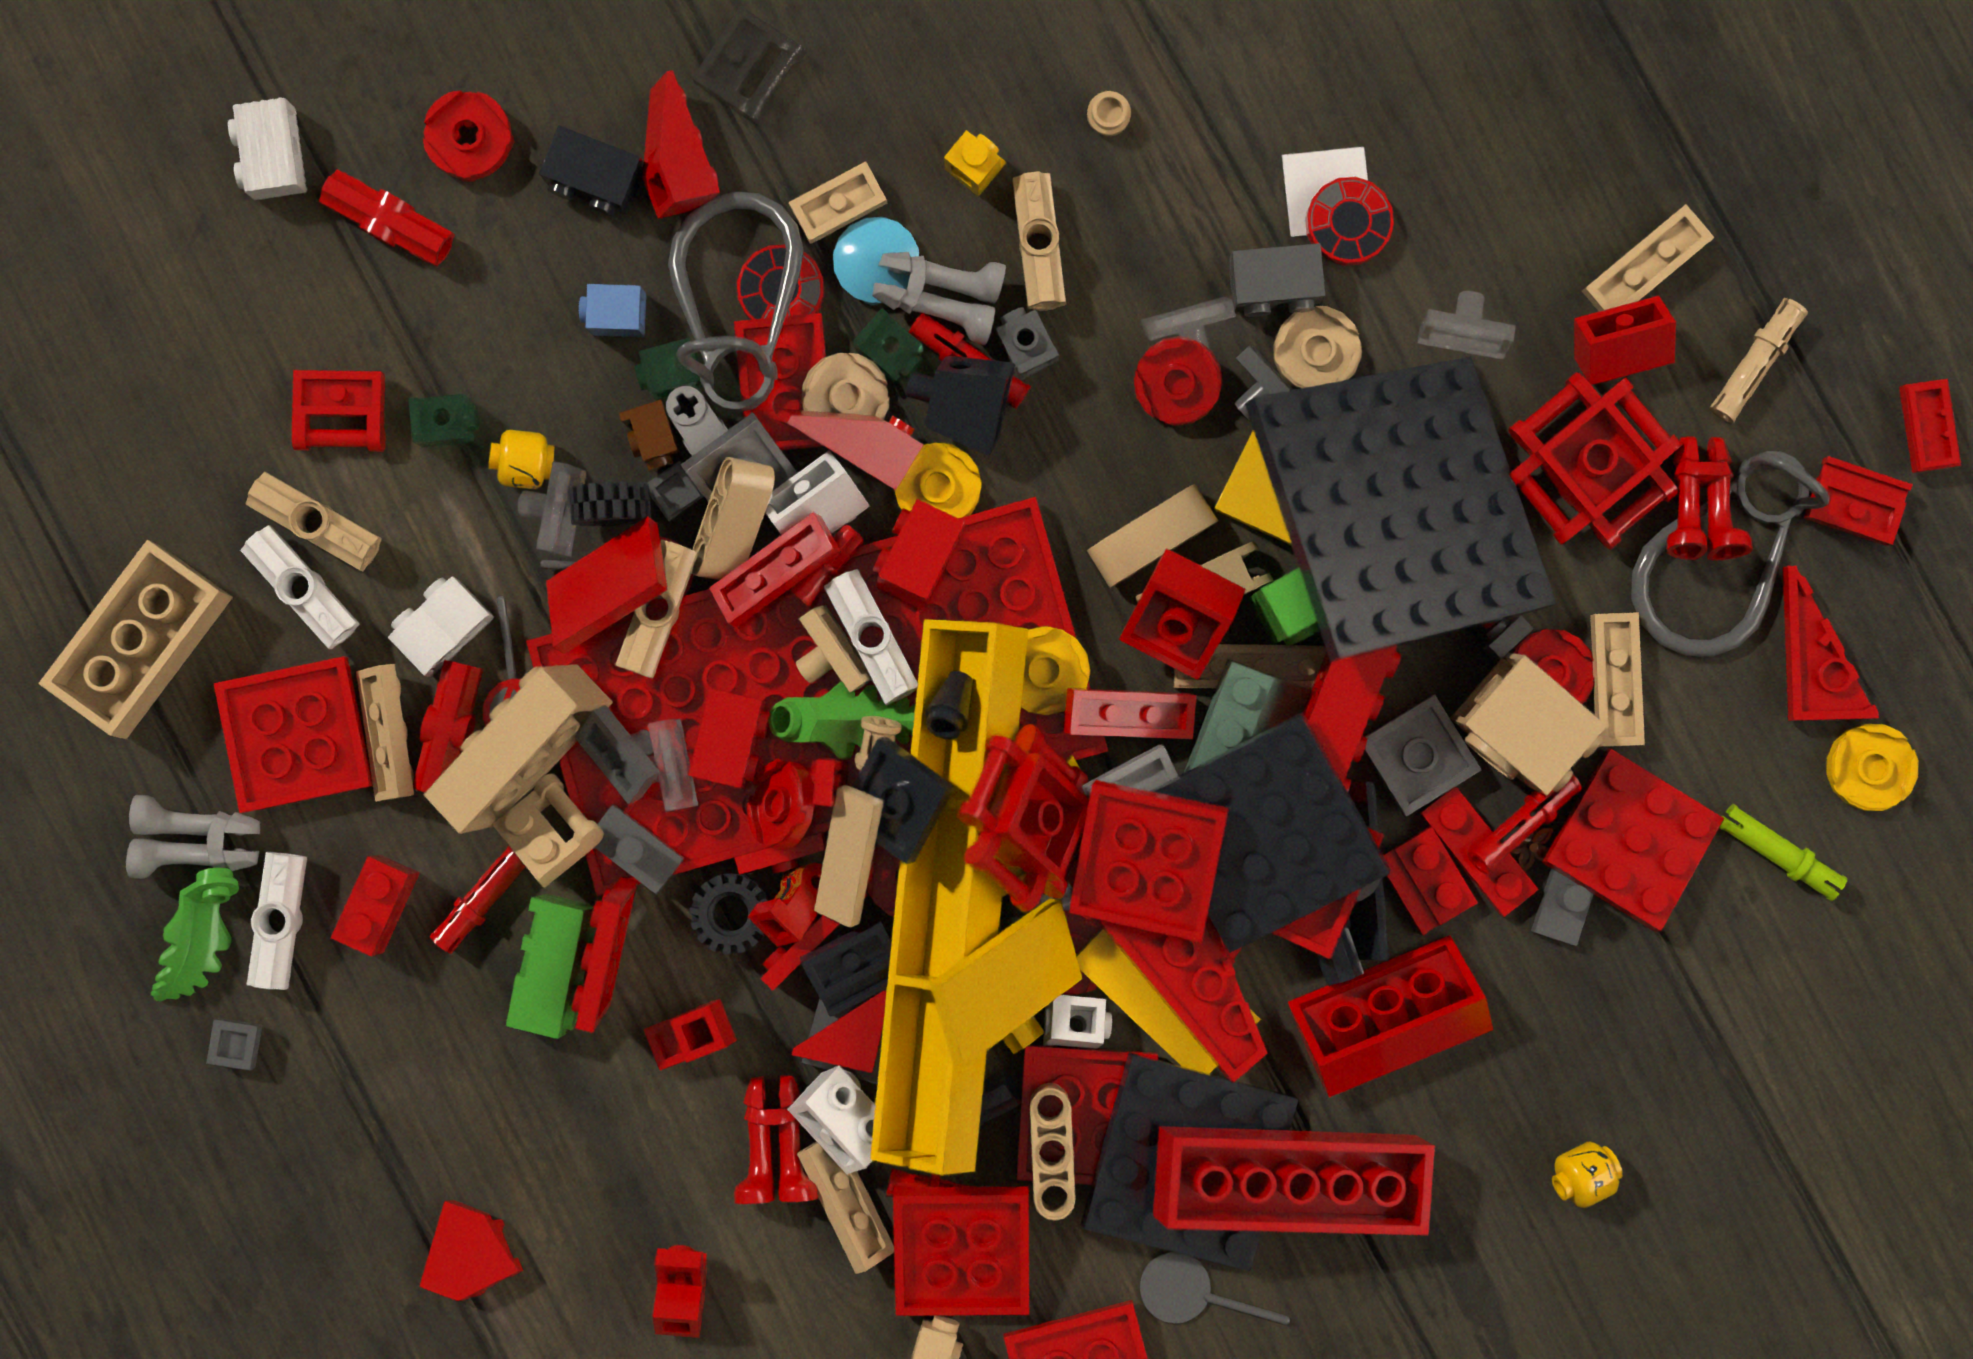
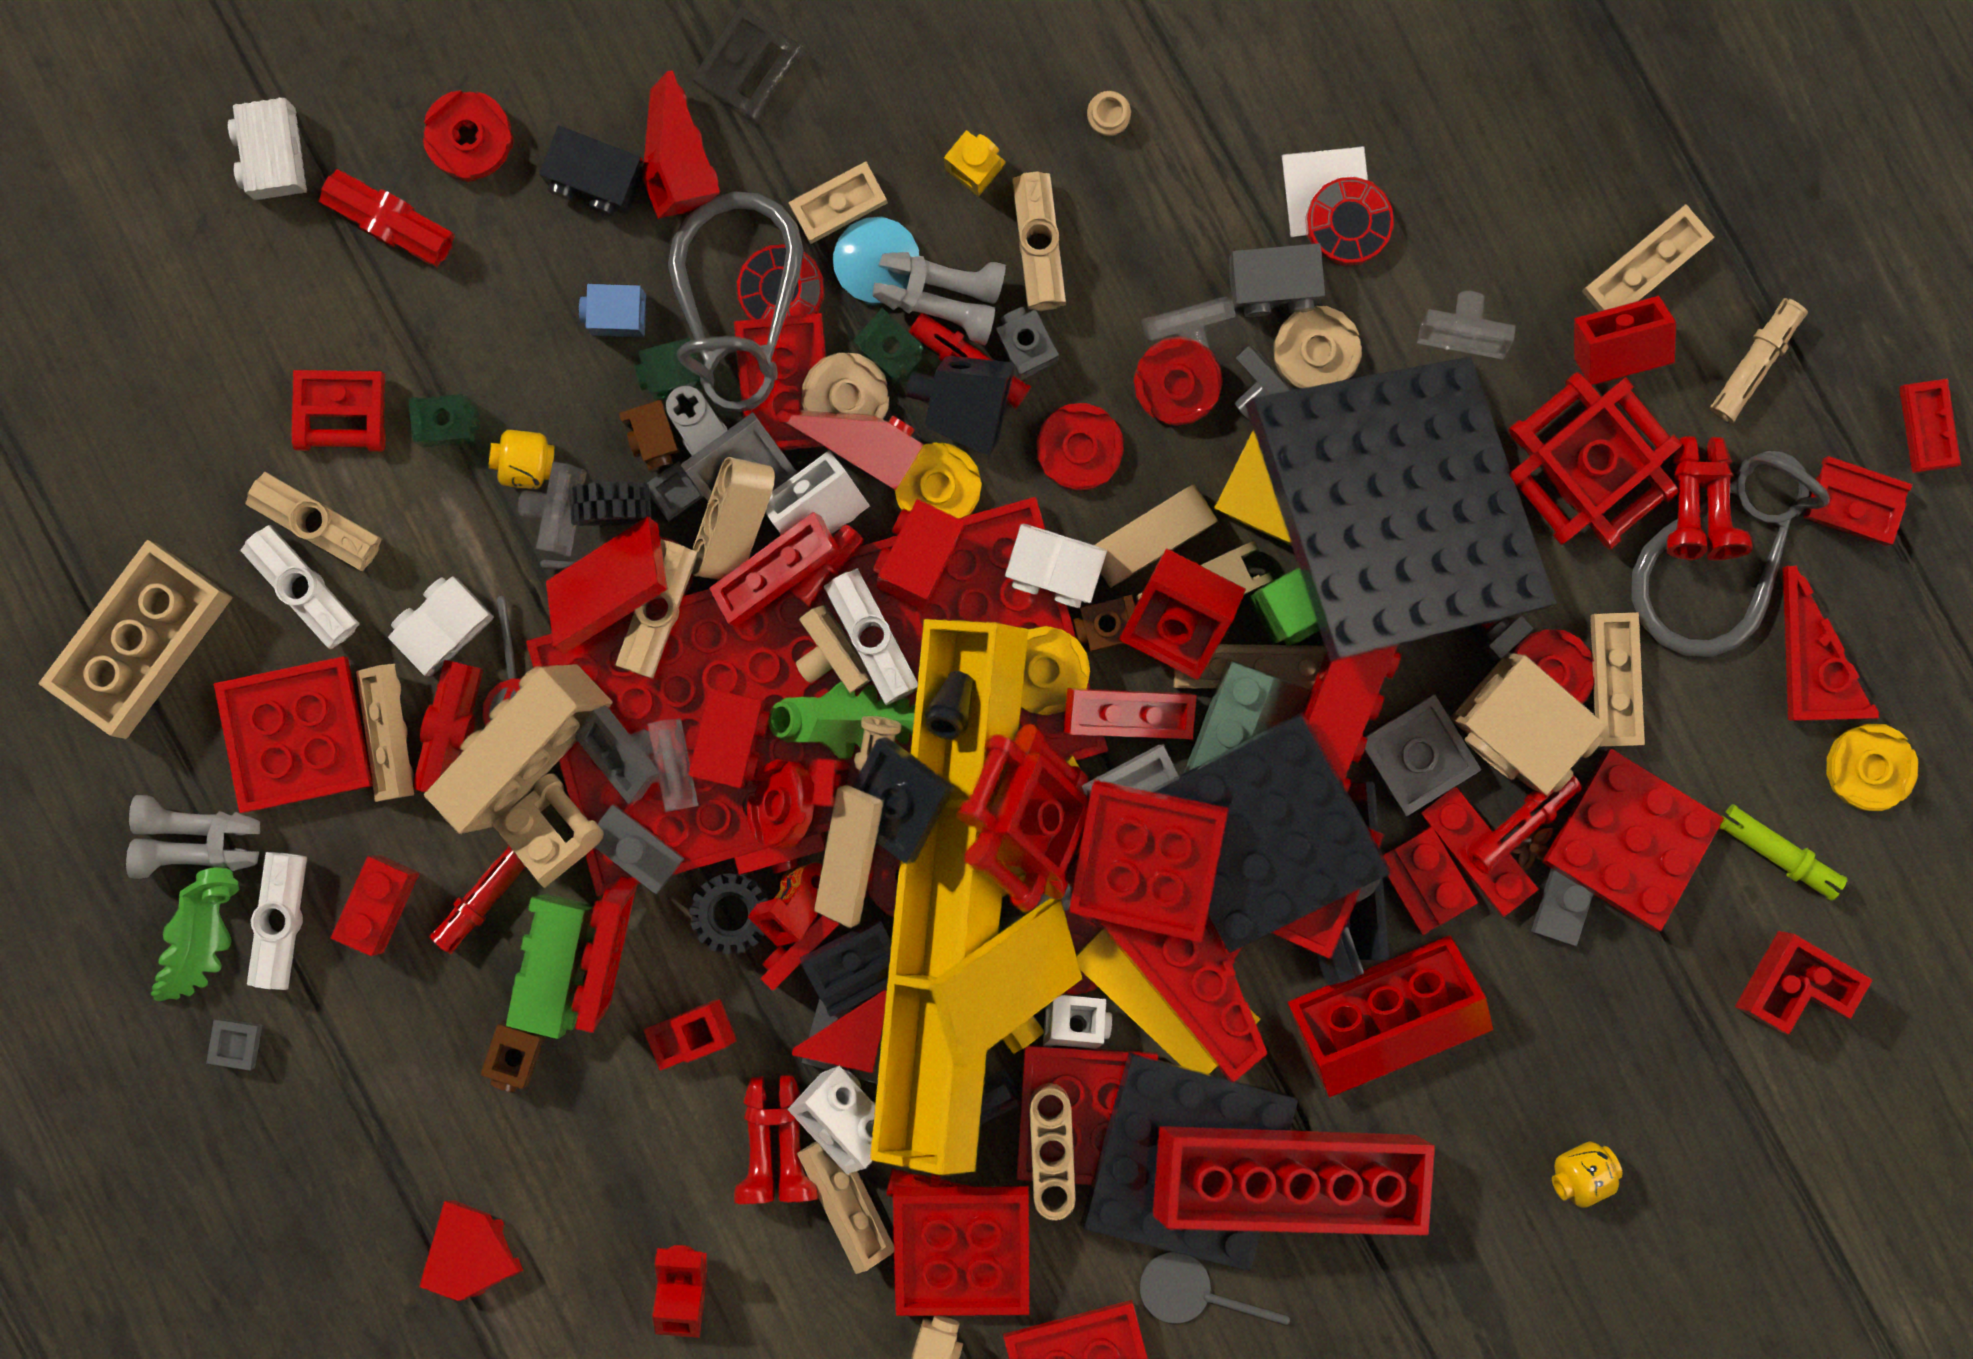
(497, 1065): none -> reddish brown brick
(1055, 564): none -> white brick
(1080, 447): none -> red tile
(1088, 628): none -> reddish brown brick
(1793, 975): none -> red brick

